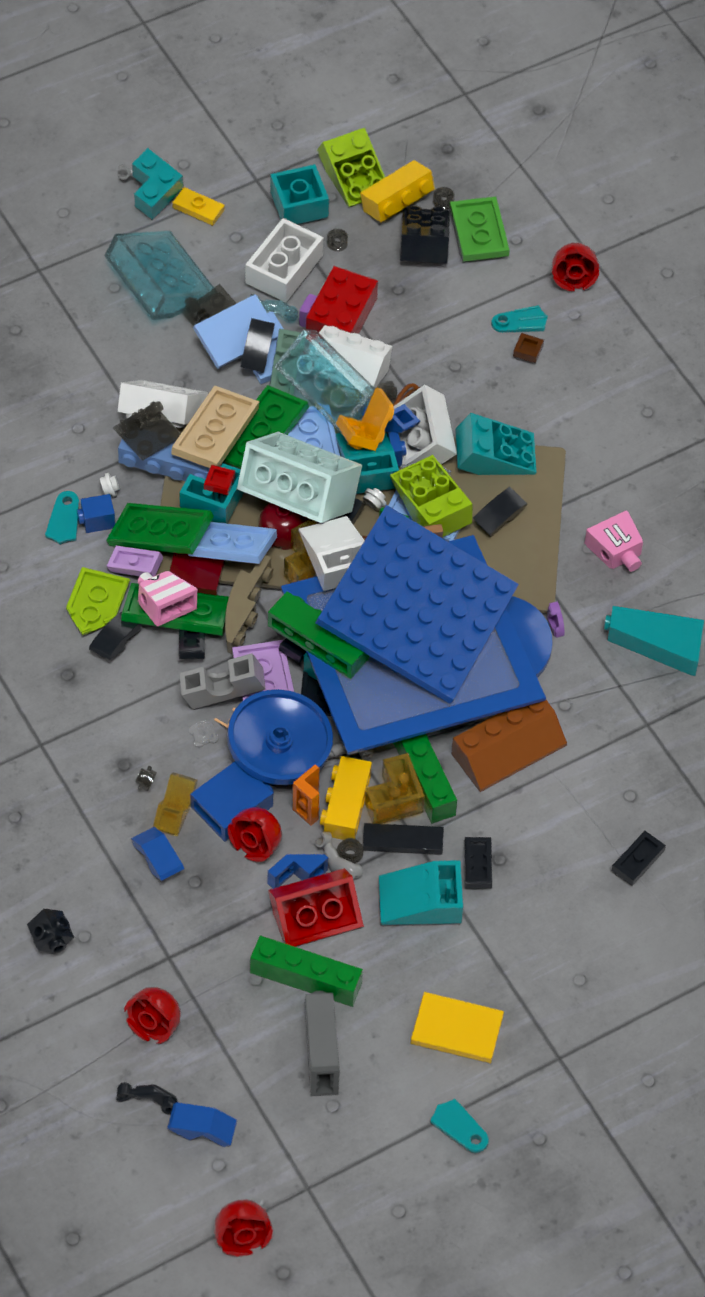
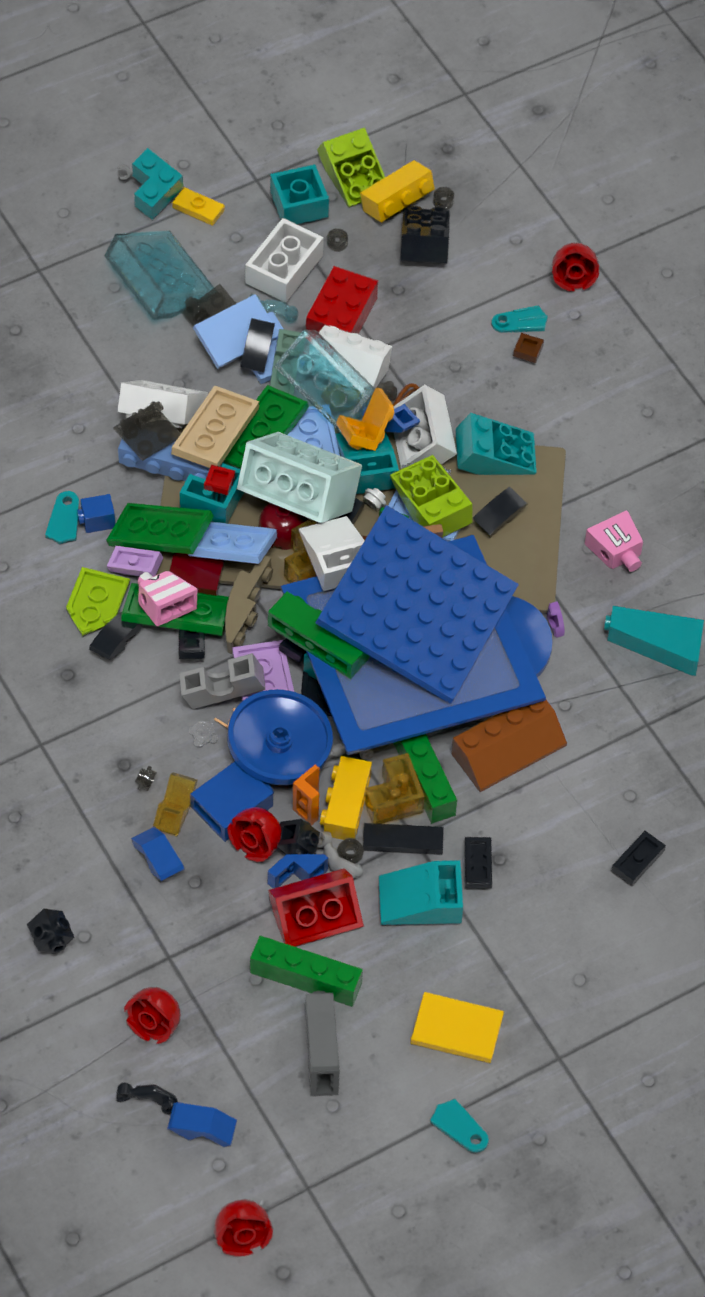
(109, 484): white plate -> none
(298, 837): none -> black brick
(304, 310): medium lavender tile -> none
(398, 446): blue plate -> none
(479, 229): bright green plate -> none

